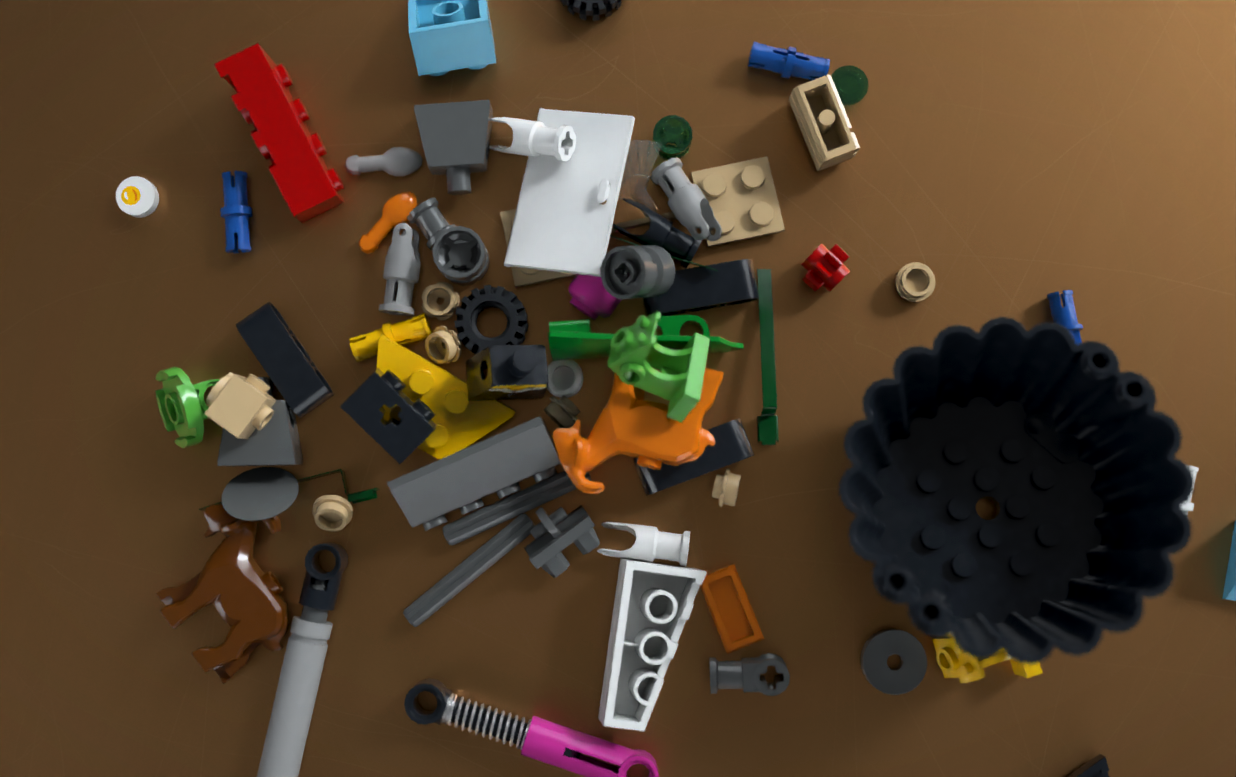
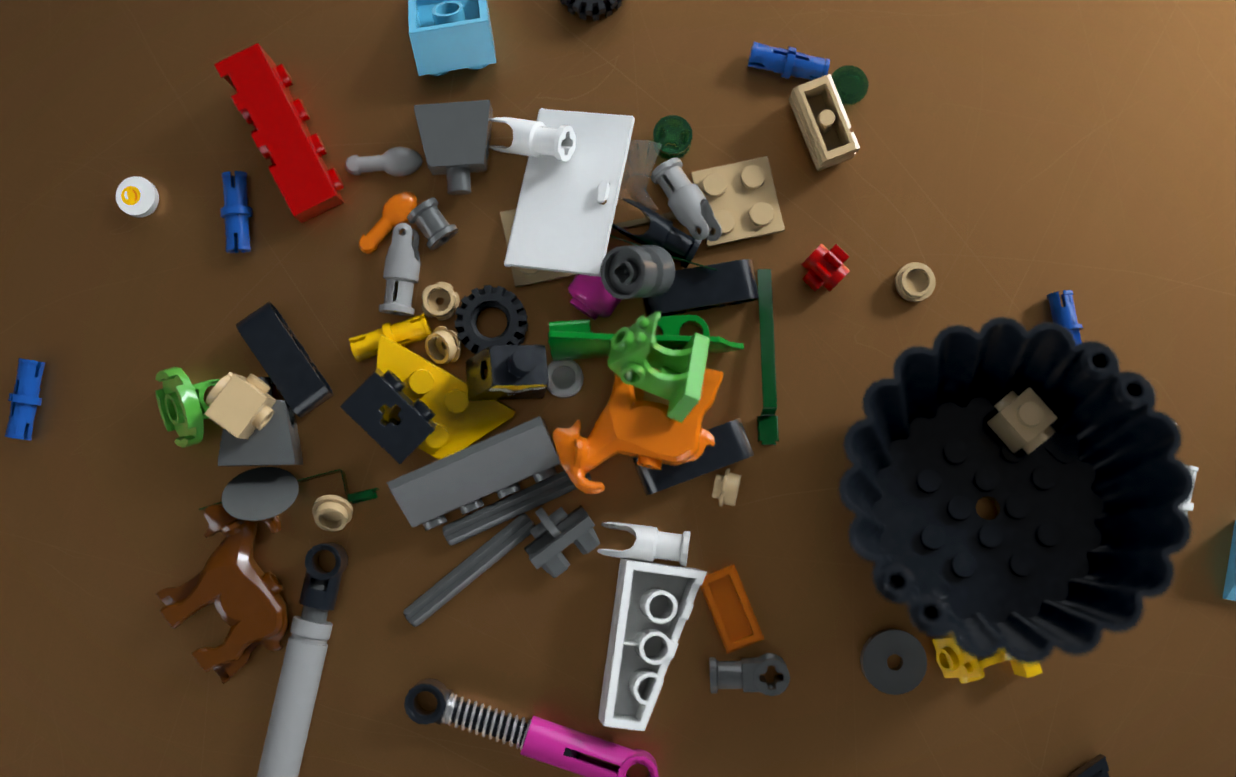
(25, 399): none -> blue pin
(461, 255): dark grey wheel -> none
(562, 411): dark tan plate -> none
(1022, 421): none -> tan brick

